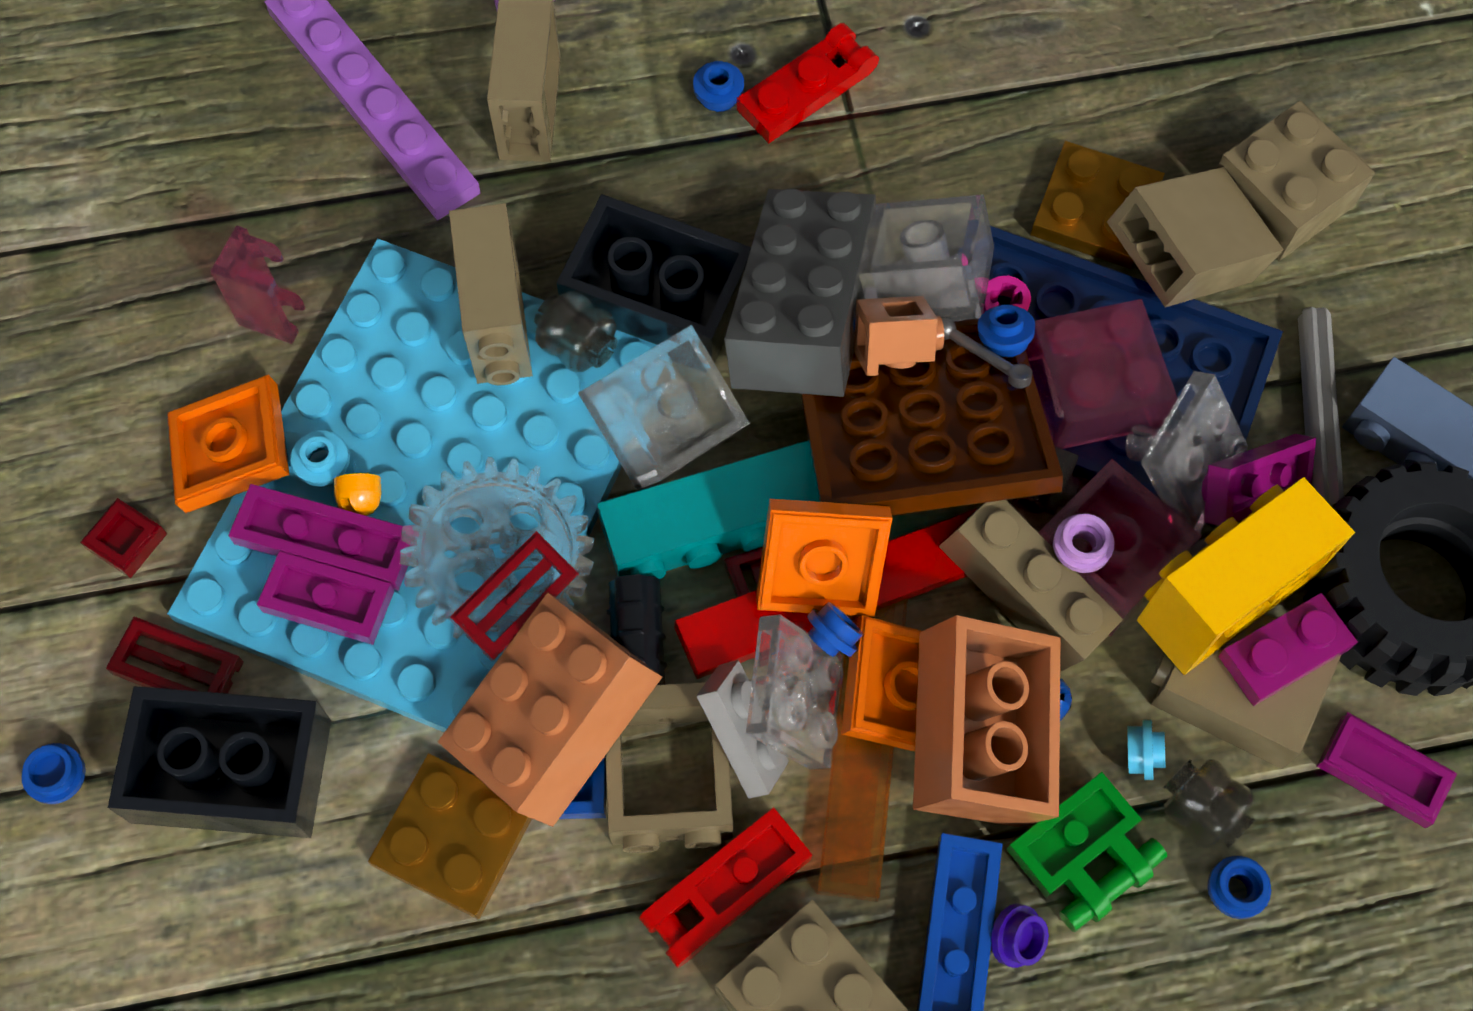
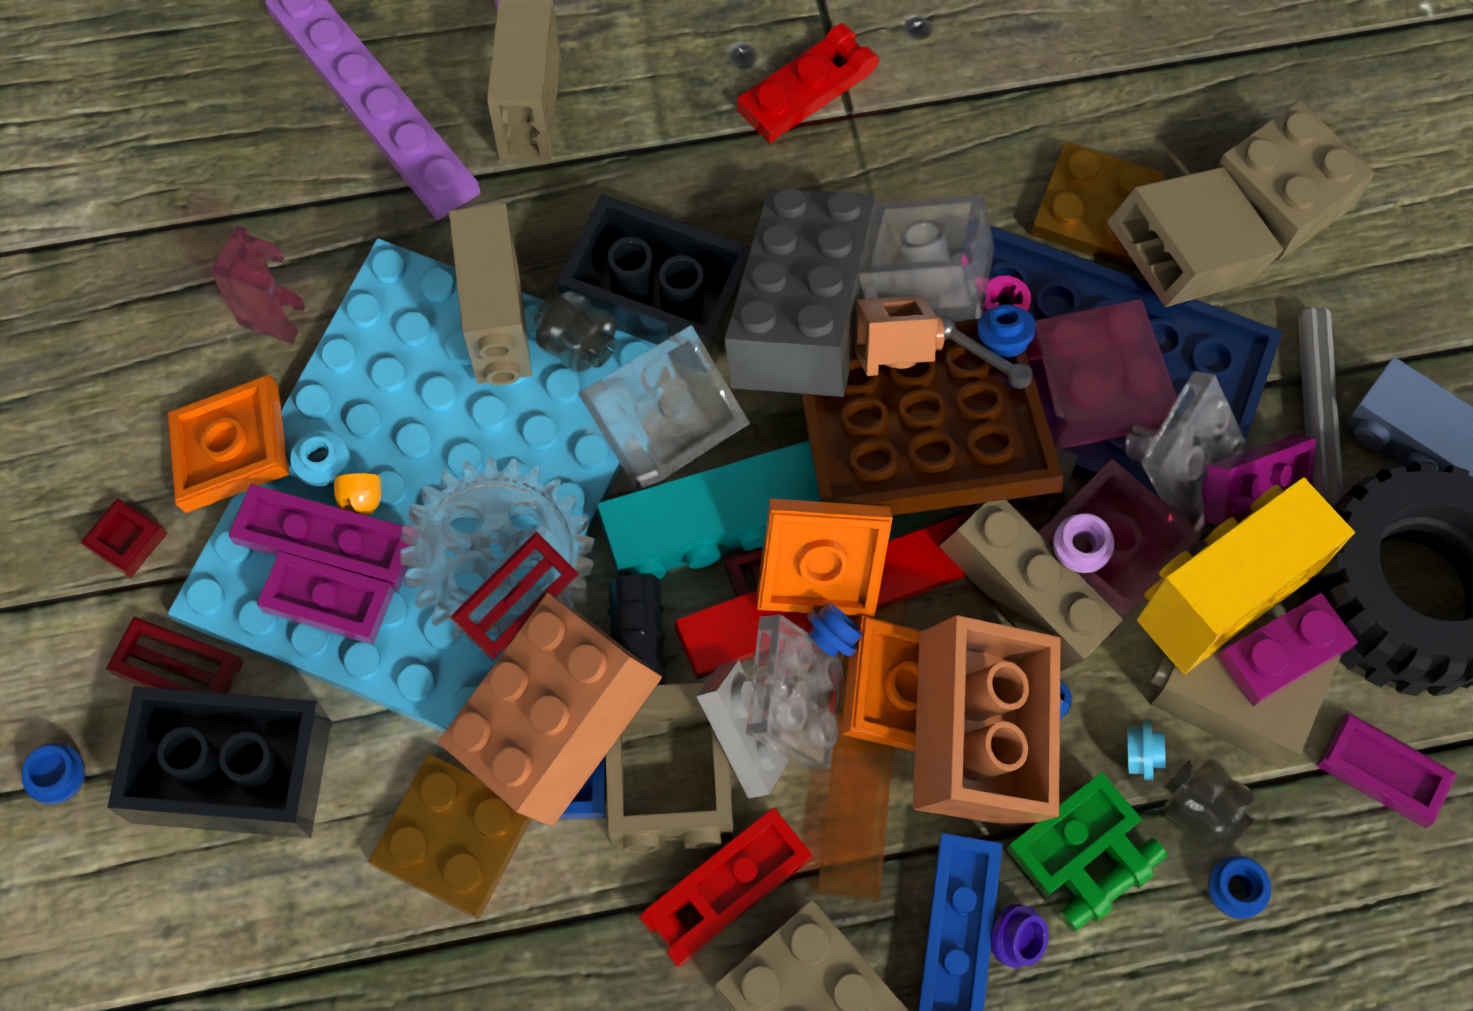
(718, 97): blue plate -> none

